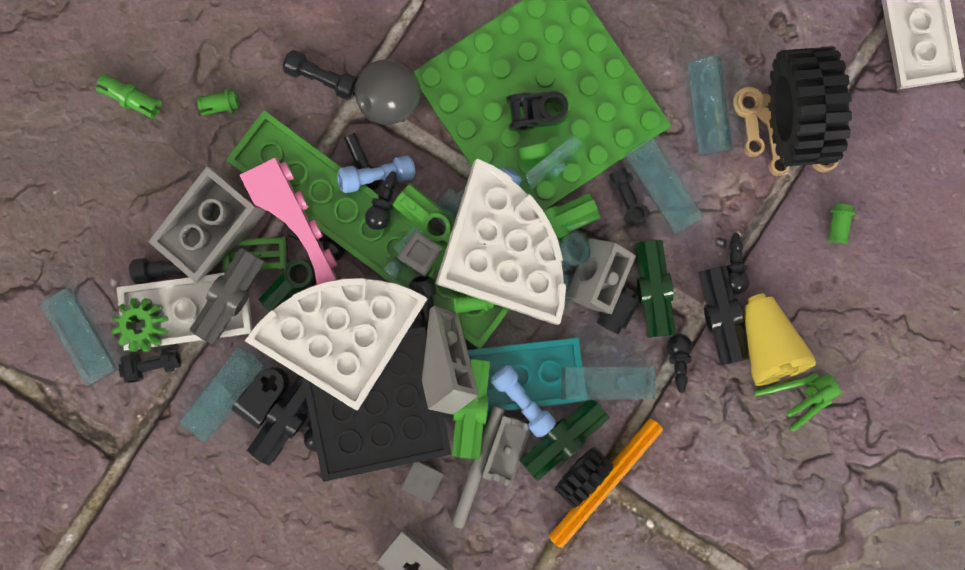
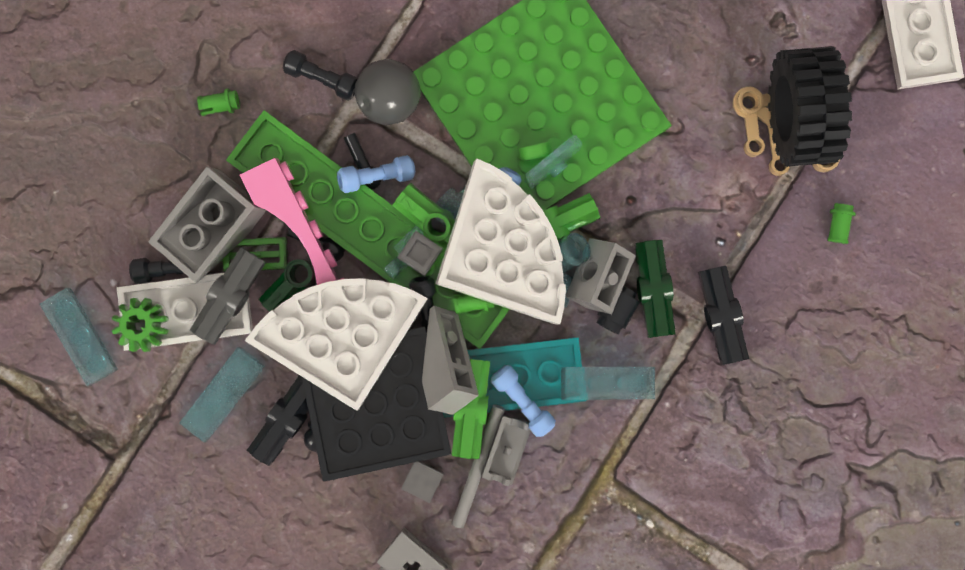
(128, 96): bright green pin -> none
(132, 367): black bar -> none
(259, 399): black piece -> none
(378, 215): black bar -> none
(534, 110): black piece -> none
(564, 439): dark green piece -> none
(584, 477): black tyre -> none
(622, 464): light orange axle -> none
(636, 212): black bar -> none
(663, 186): clear light blue plate -> none
(679, 348): black bar -> none
(710, 105): clear light blue plate -> none
(737, 277): black bar -> none
(773, 342): light yellow cone -> none
(820, 392): bright green plant -> none

